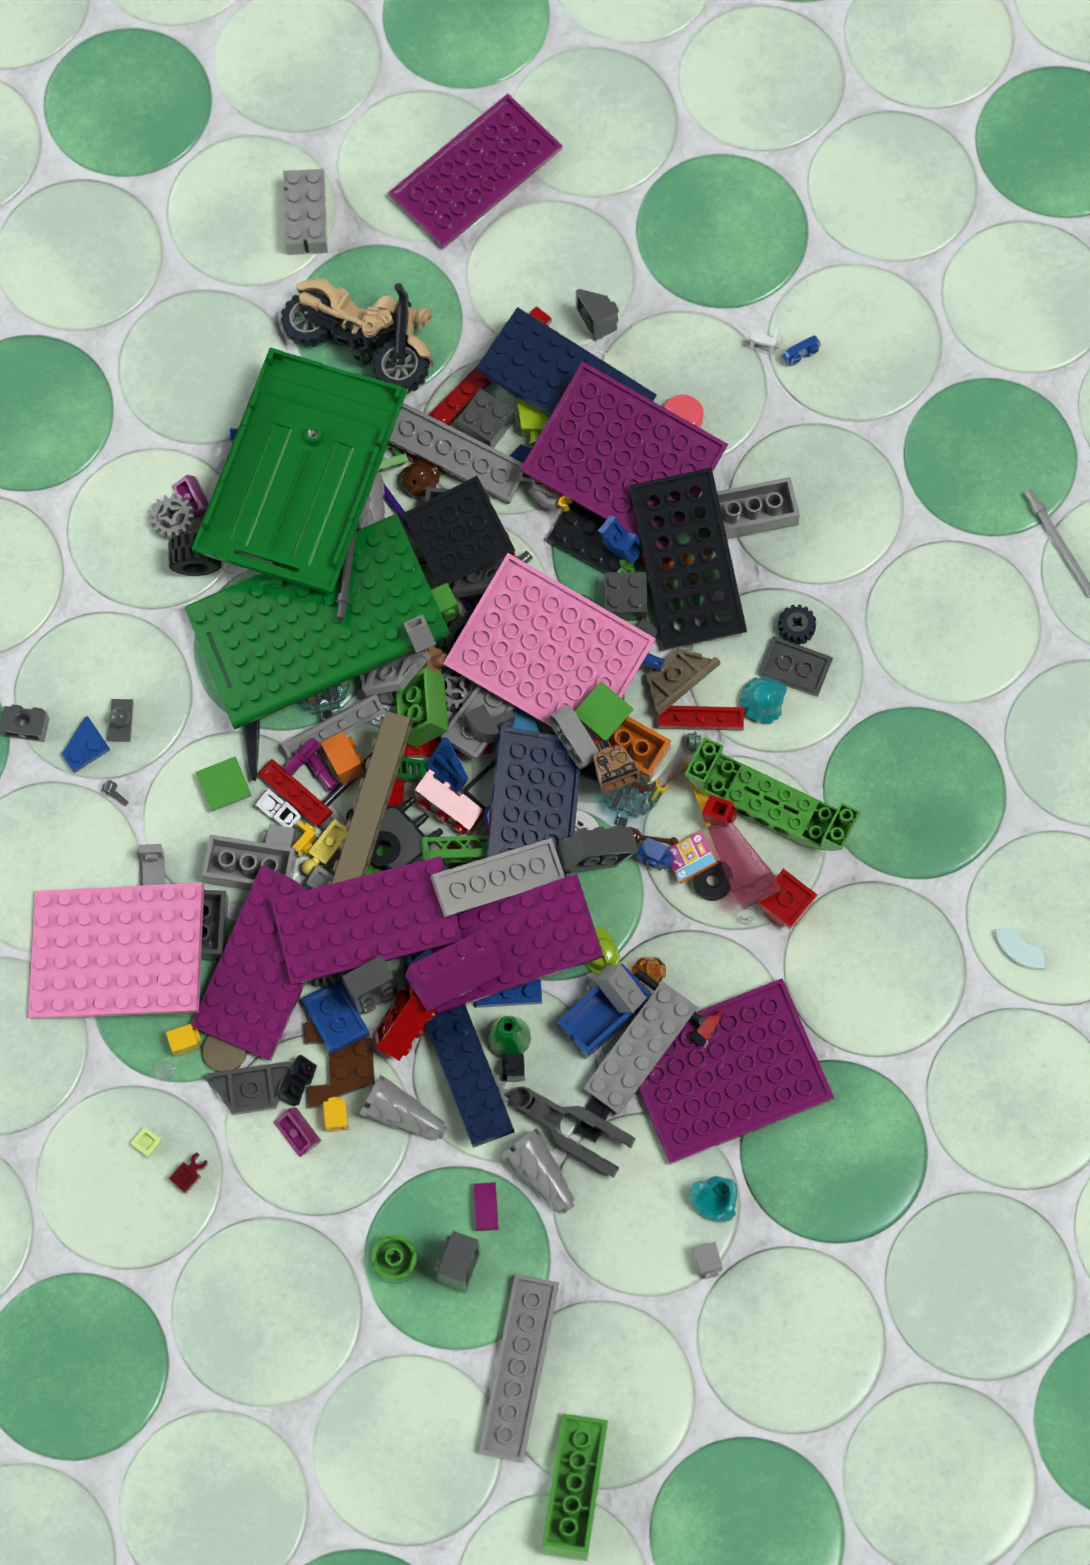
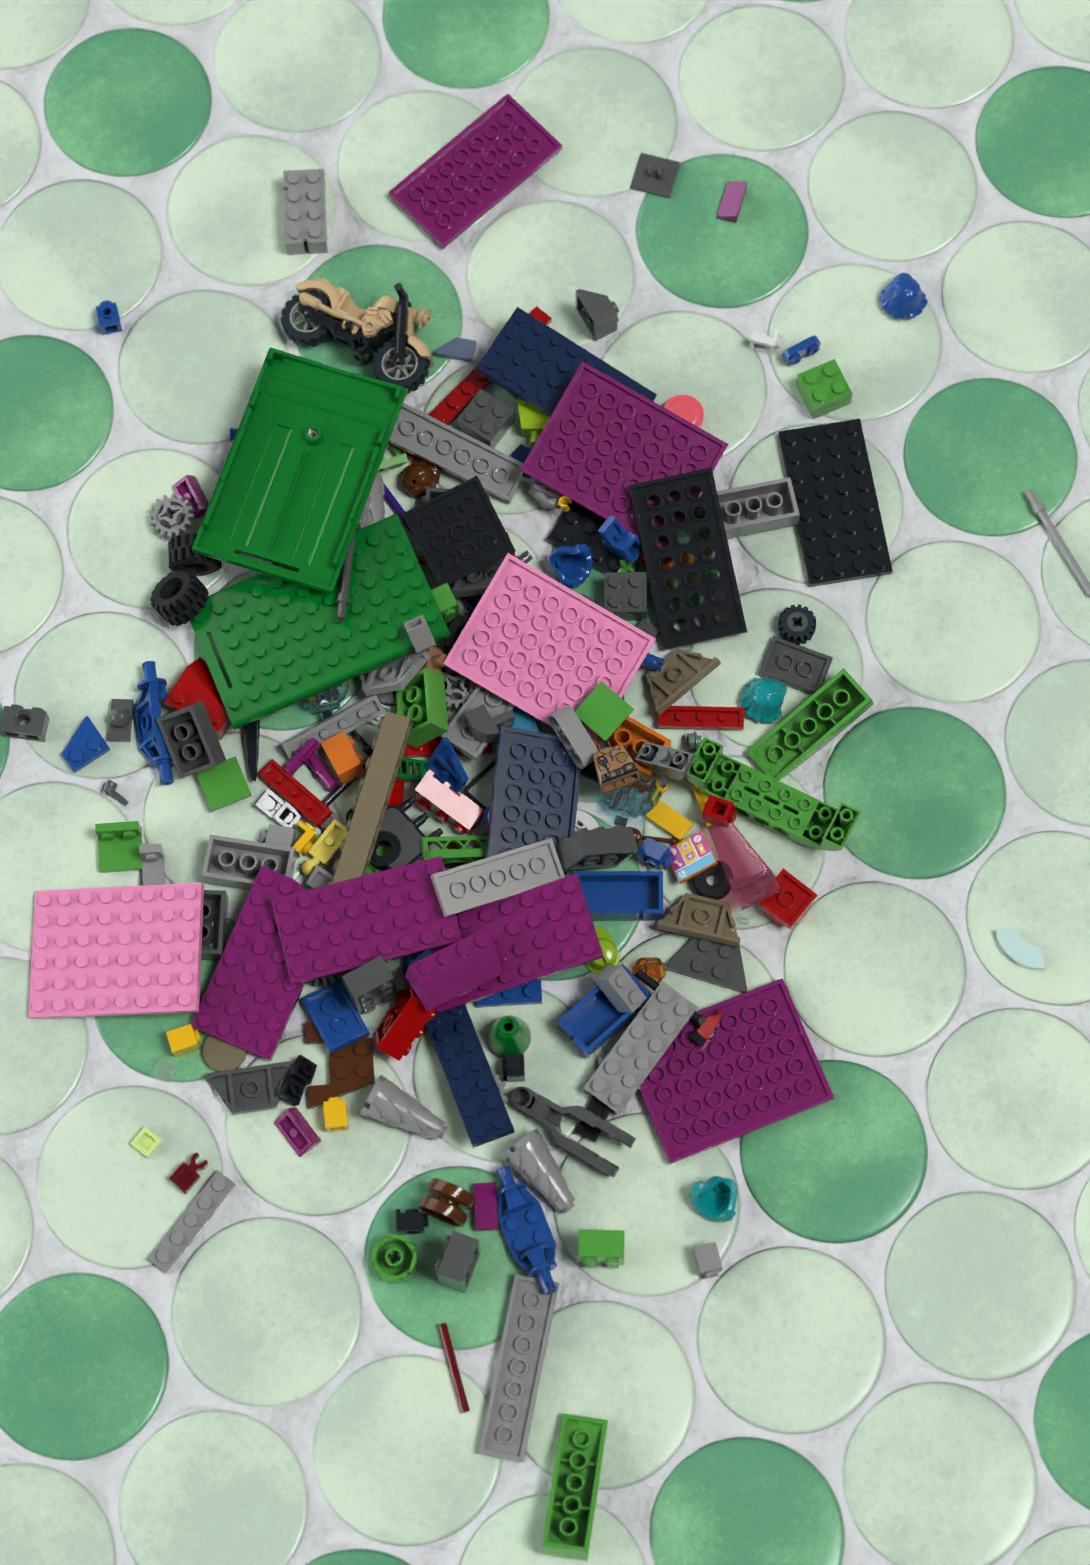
(108, 317): none -> blue brick
(119, 846): none -> bright green bracket
(147, 730): none -> blue plate
(179, 597): none -> black tyre
(191, 739): none -> dark grey brick
(191, 1221): none -> light grey plate
(198, 685): none -> red wedge
(367, 748): none -> black piece
(411, 1222): none -> black brick
(447, 1202): none -> reddish brown wheel
(453, 1366): none -> dark red bar
(458, 349): none -> sand blue tile
(526, 1230): none -> blue plate
(572, 564): none -> blue hair
(601, 1247): none -> bright green brick
(623, 894): none -> blue piece
(655, 175): none -> dark grey piece
(665, 760): none -> dark grey slope
(669, 820): none -> yellow tile
(702, 919): none -> dark tan wing
(711, 963): none -> dark grey wing
(732, 201): none -> magenta slope
(811, 726): none -> bright green slope
(823, 389): none -> bright green brick
(836, 503): none -> black plate
(903, 297): none -> blue hair

